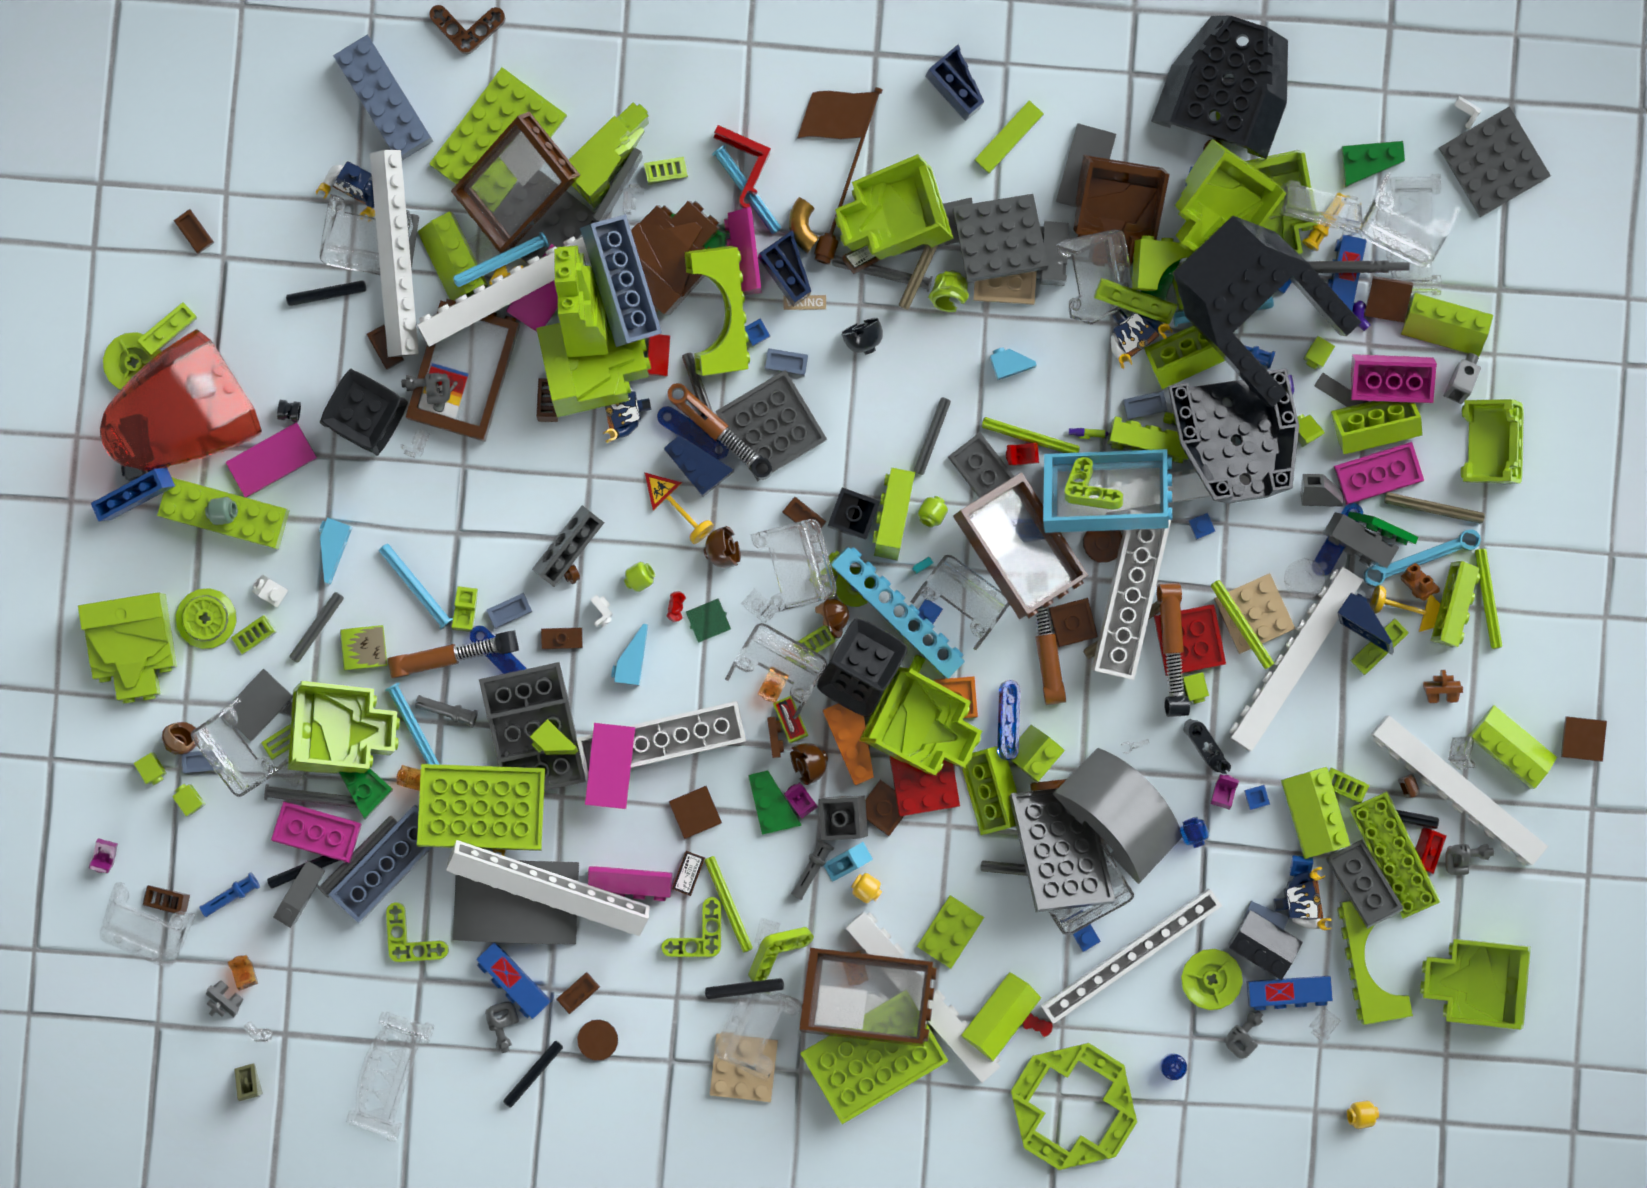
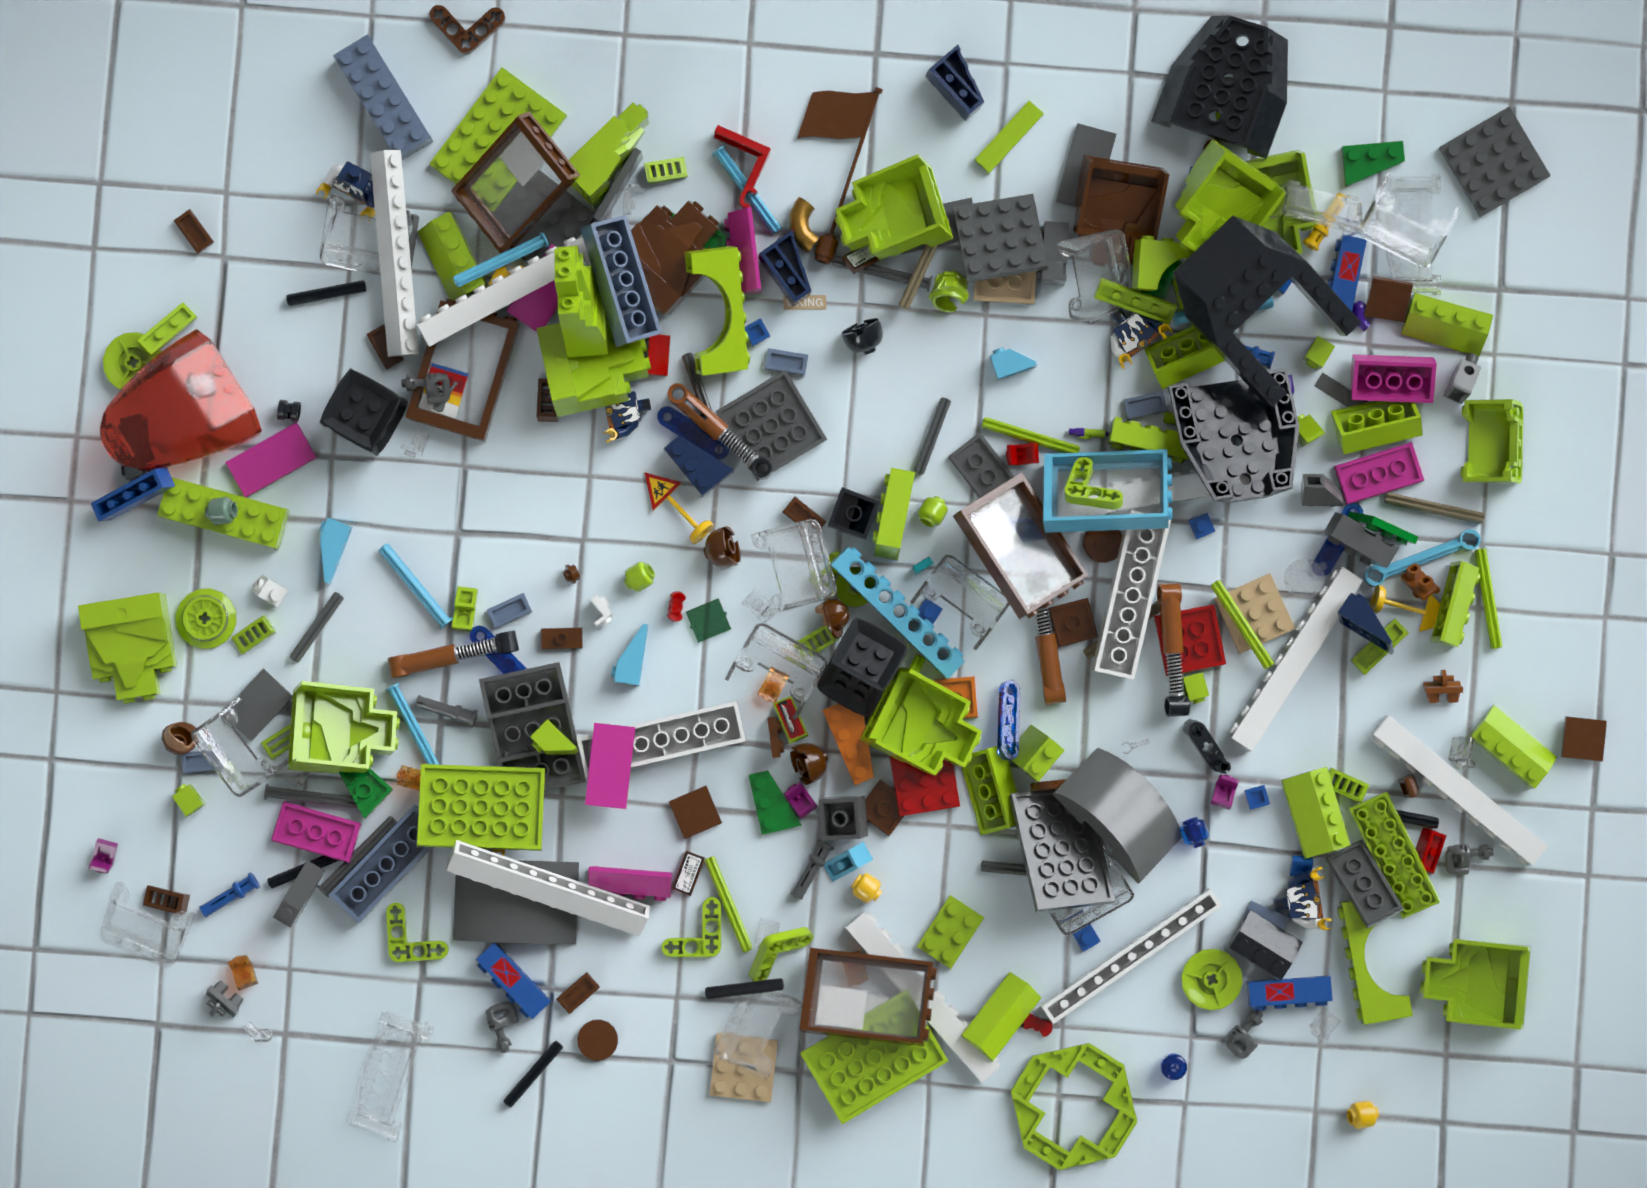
(150, 769): lime brick -> none
(247, 1082): olive slope -> none
(363, 647): slope -> none
(568, 546): dark grey brick -> none
(1358, 266): dark grey axle -> none
(1469, 108): white tile -> none

